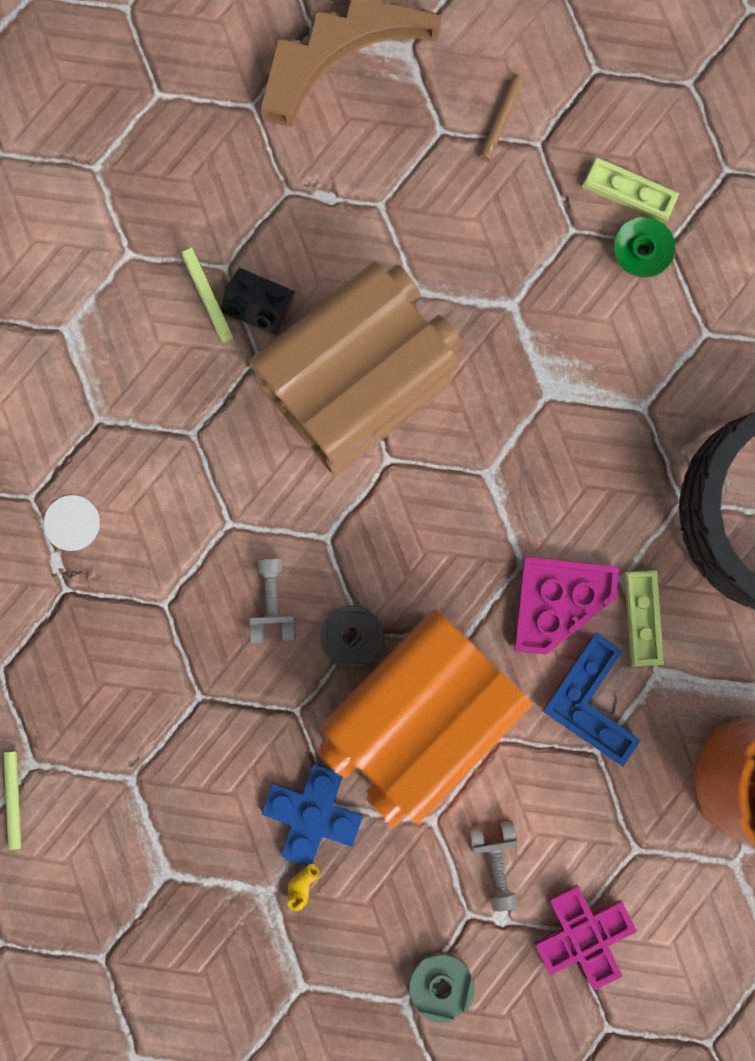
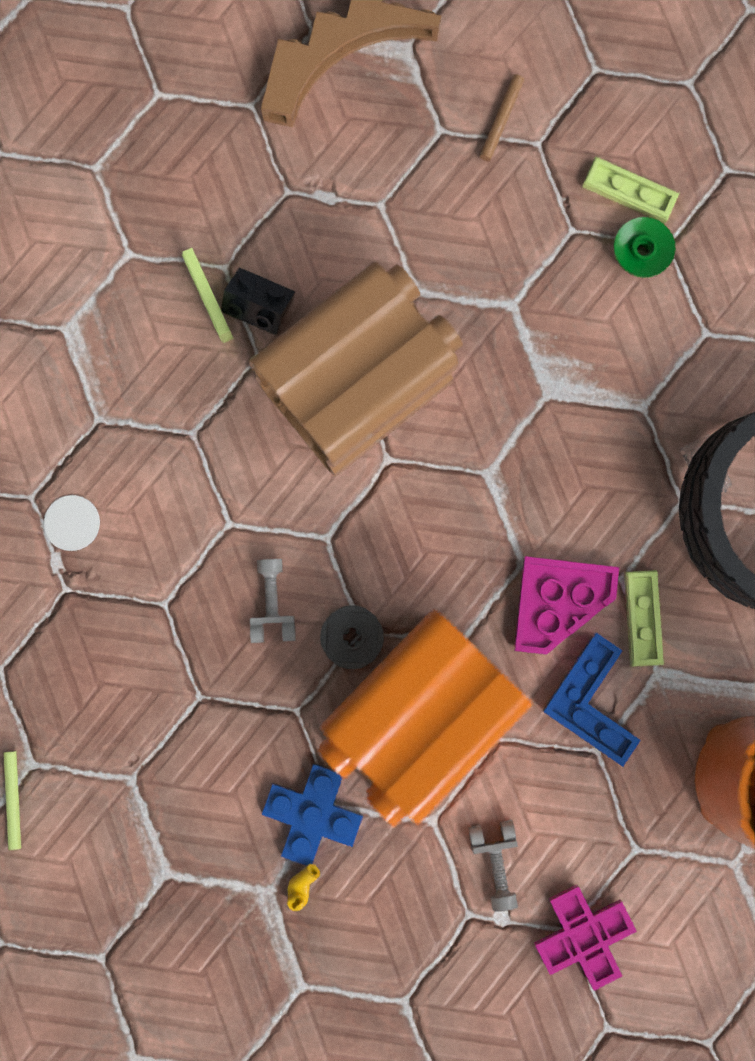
(424, 995): sand green plate -> none

